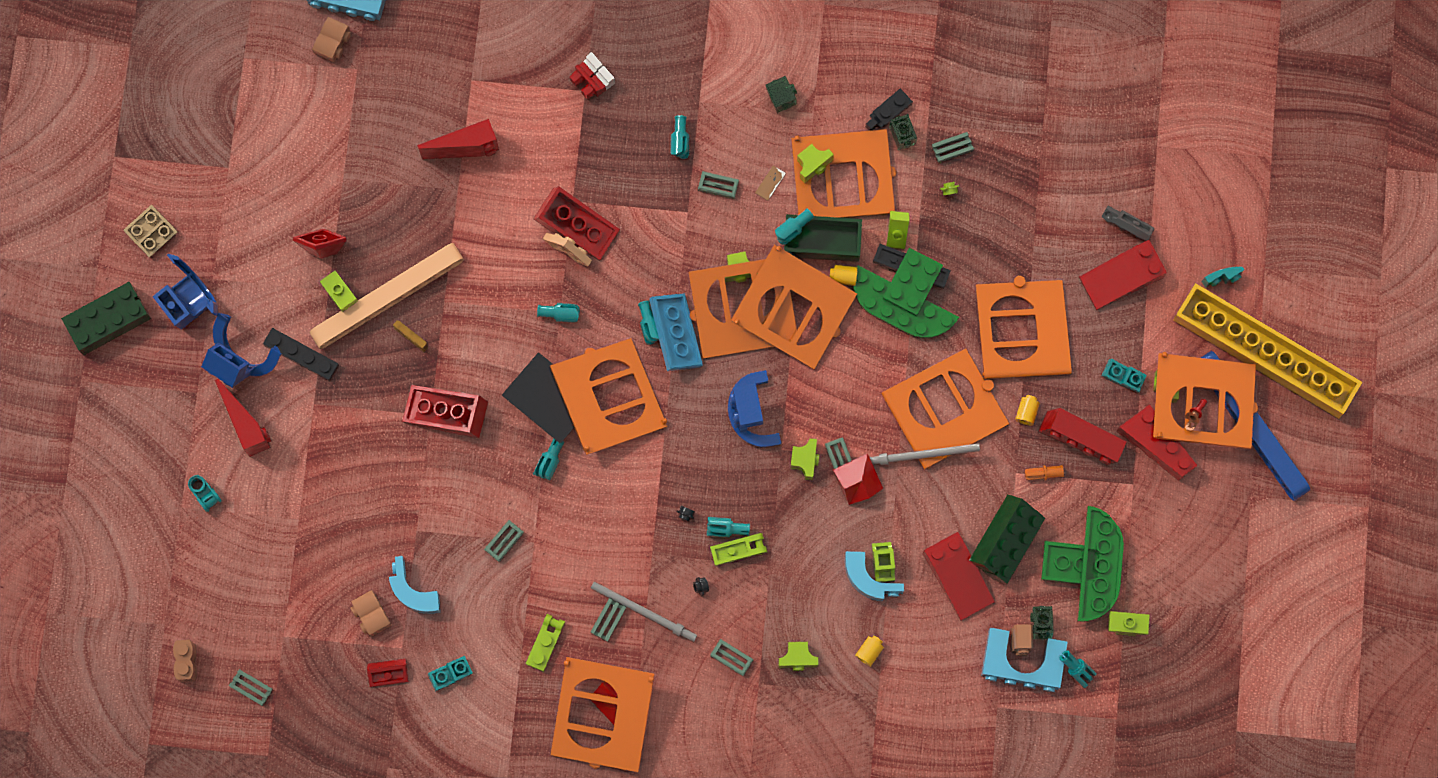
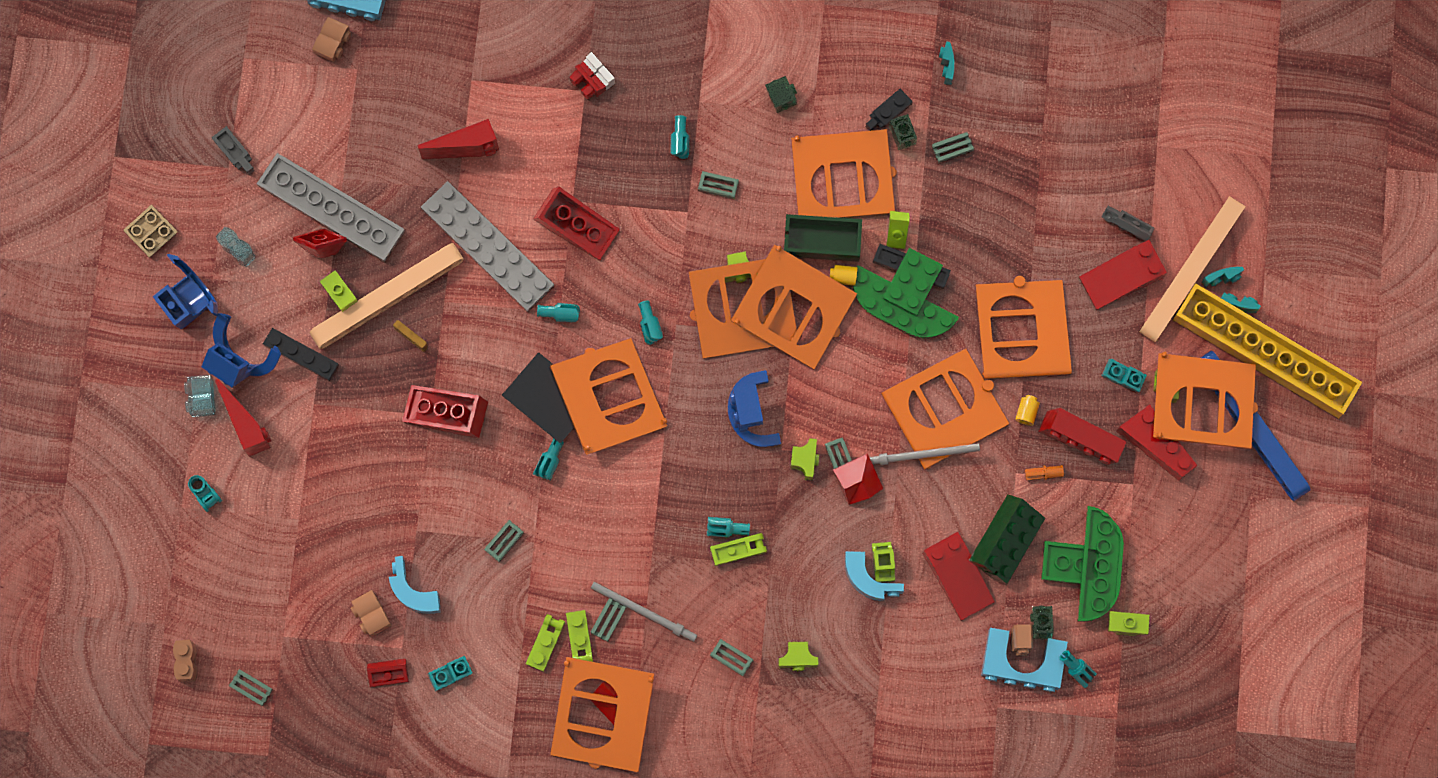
(106, 318): dark green piece -> none
(200, 395): none -> clear light blue brick
(233, 150): none -> dark grey hinge
(233, 245): none -> clear light blue brick
(330, 207): none -> light grey plate
(487, 246): none -> light grey plate
(568, 246): light nougat plate -> none
(579, 635): none -> lime plate
(675, 332): dark azure tile -> none
(685, 513): black plate -> none
(701, 586): black plate -> none
(770, 183): medium nougat sticker -> none
(792, 227): teal arm -> none
(813, 162): lime brick -> none
(870, 650): yellow brick -> none
(947, 56): none -> teal slope
(949, 188): lime plate -> none
(1192, 269): none -> light nougat beam
(1195, 414): piece -> none
(1247, 305): none -> teal slope

